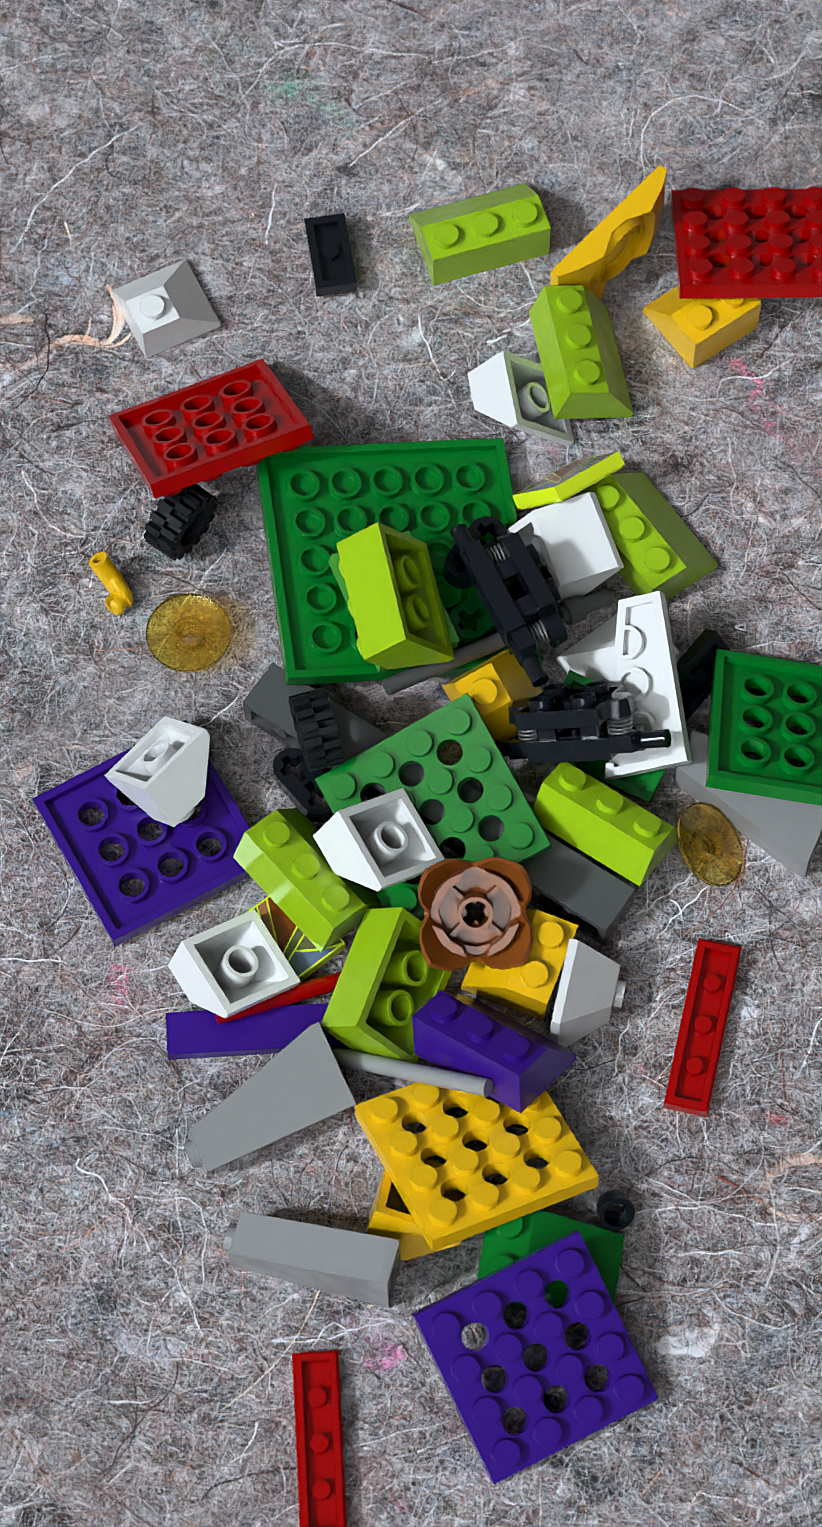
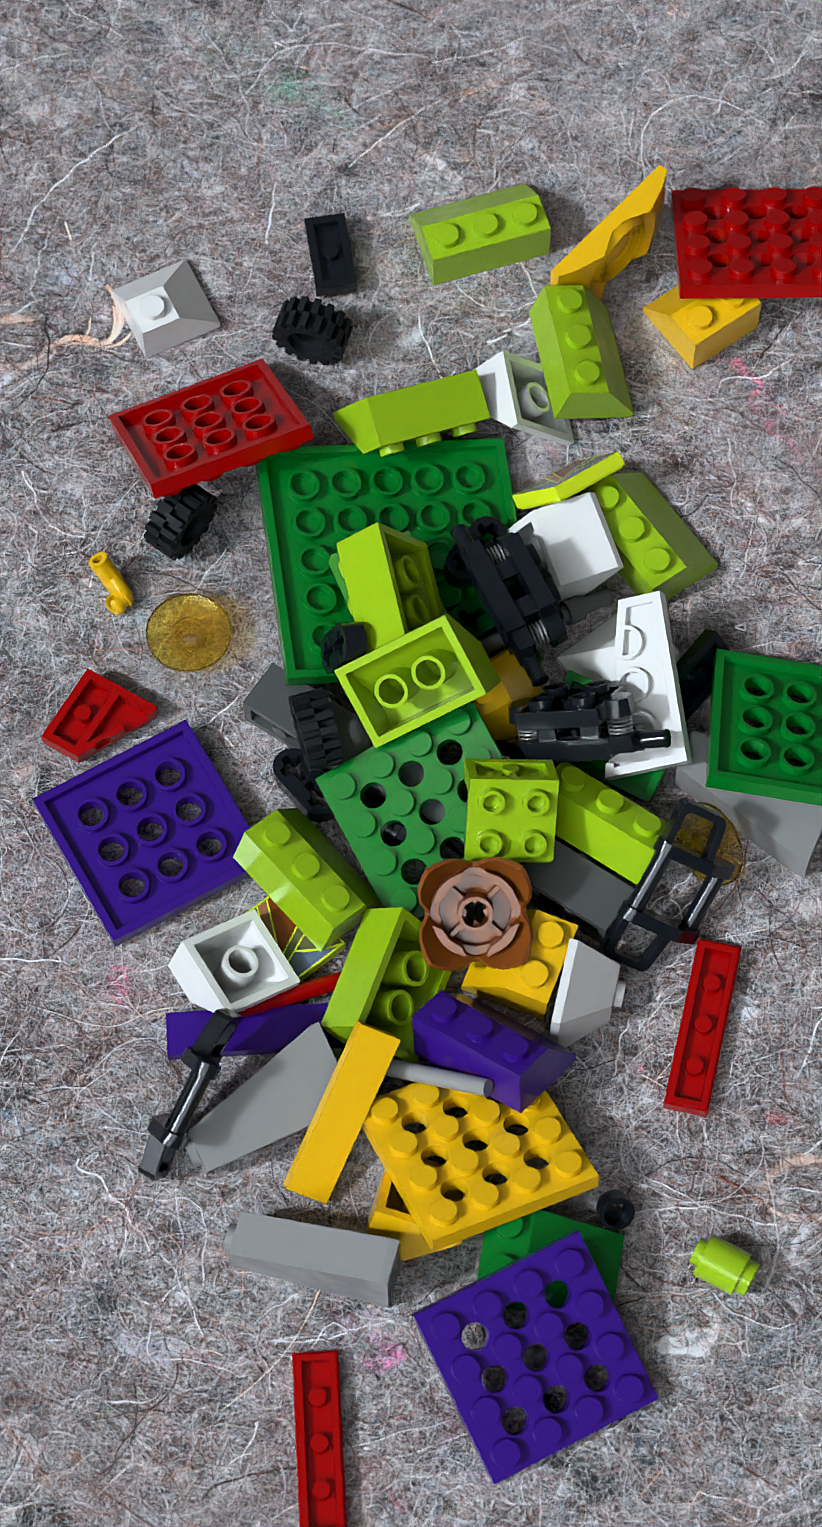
(96, 717): none -> red wing
(165, 771): white slope -> none
(203, 1059): none -> black bar
(312, 330): none -> black tyre
(341, 1112): none -> yellow tile
(342, 645): none -> black beam
(378, 842): white slope -> none
(415, 414): none -> lime slope
(417, 678): none -> lime slope
(510, 809): none -> lime bracket
(668, 849): none -> black bar
(724, 1265): none -> lime brick

